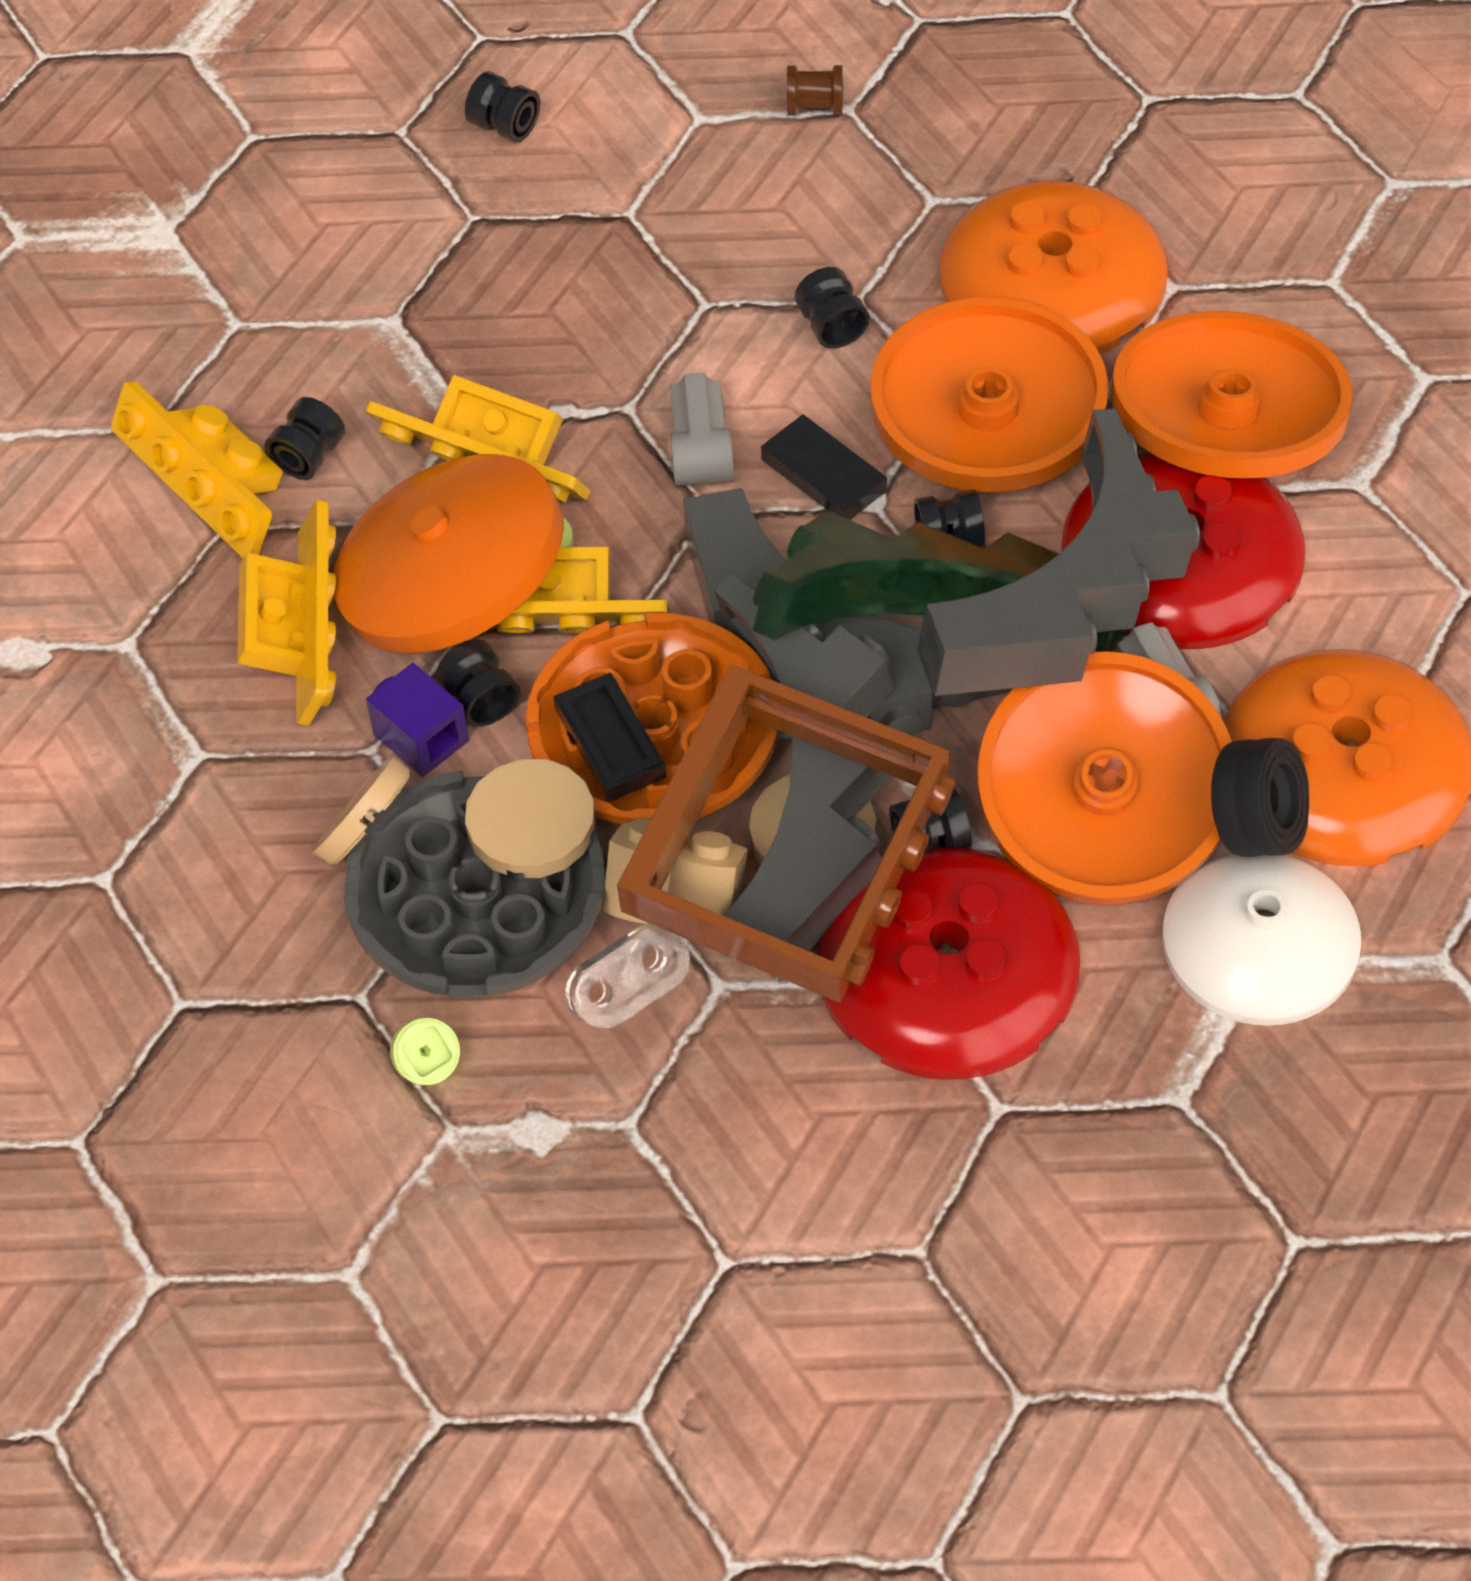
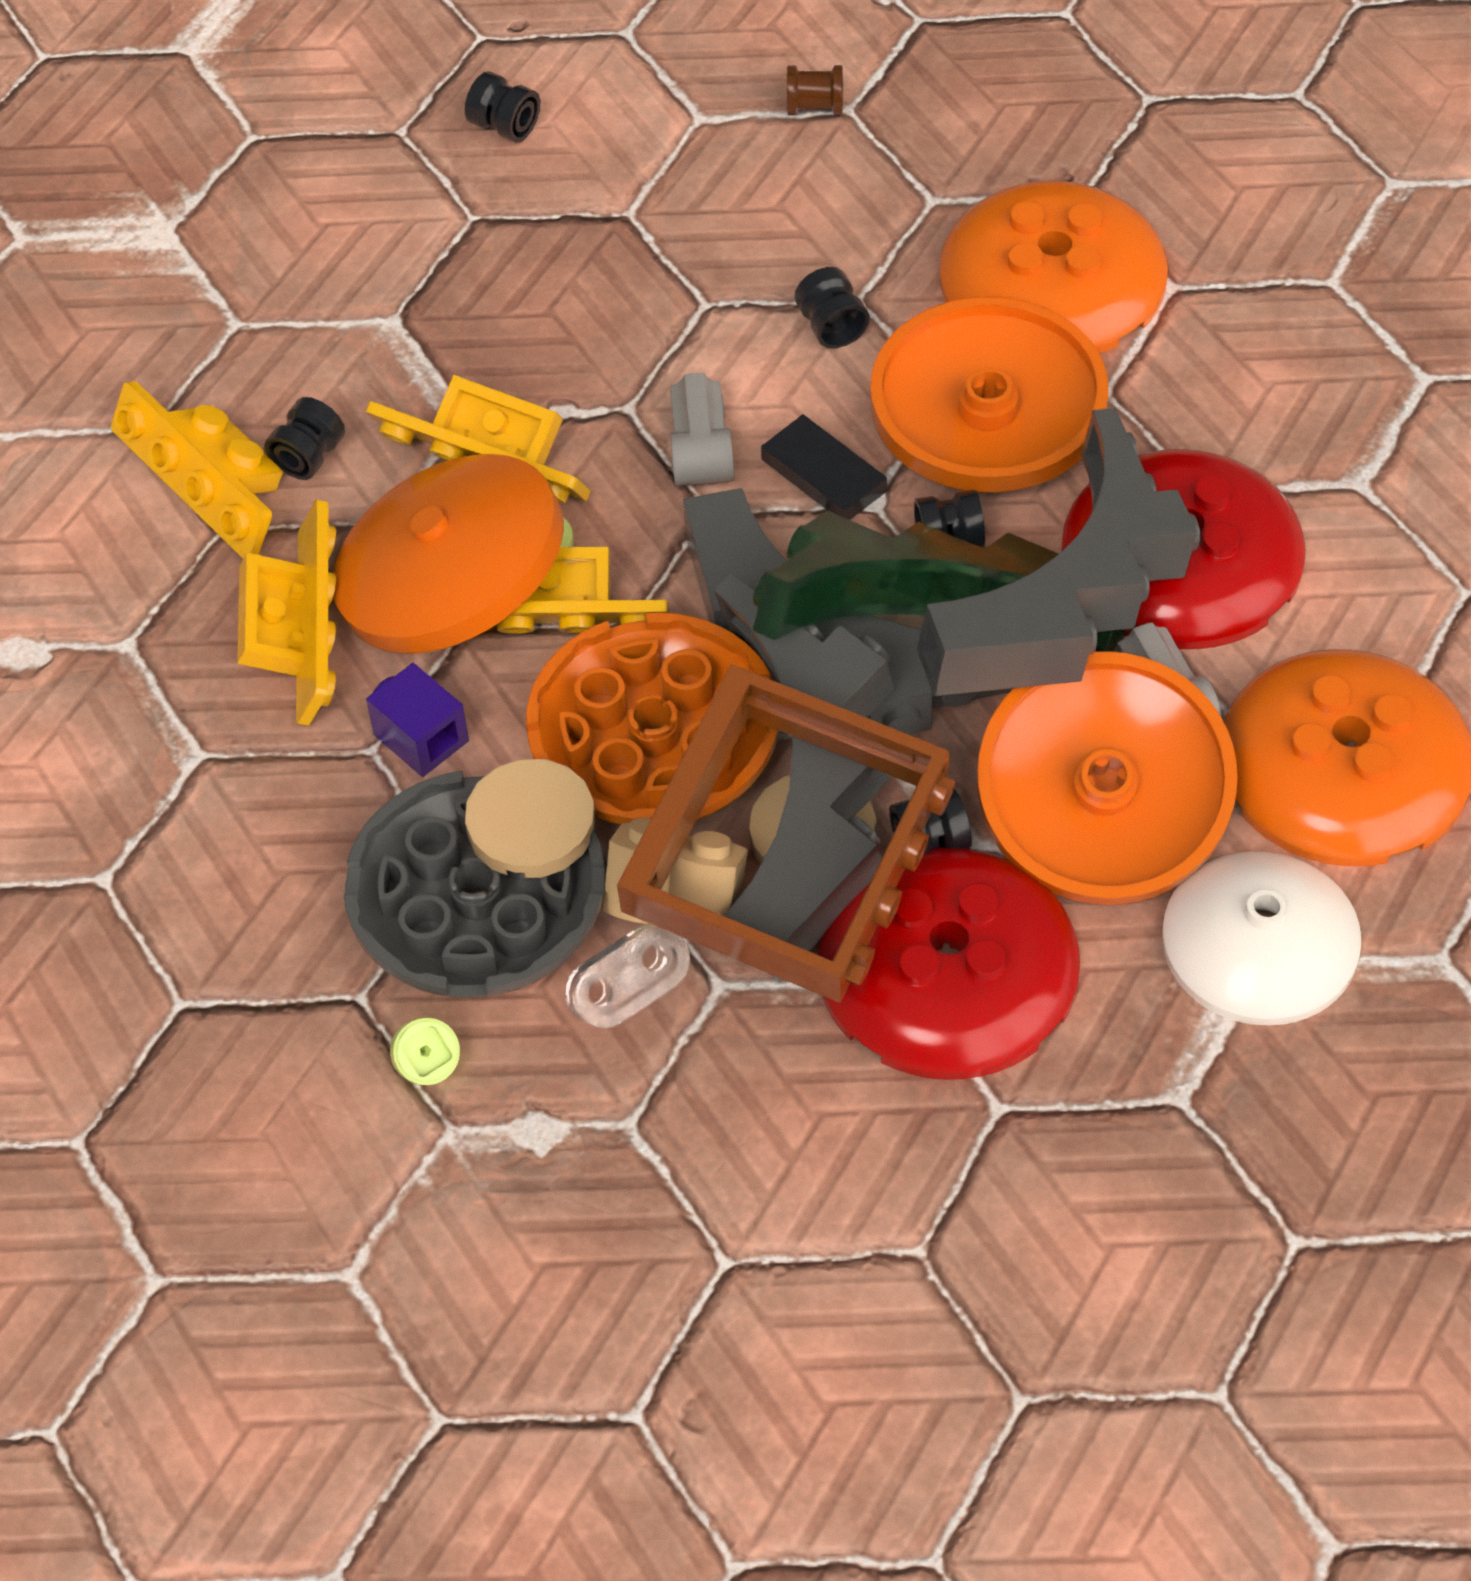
(371, 797): tan tile -> none
(475, 678): black wheel -> none
(609, 737): black tile -> none
(1231, 394): orange dish -> none
(1260, 797): black tyre -> none

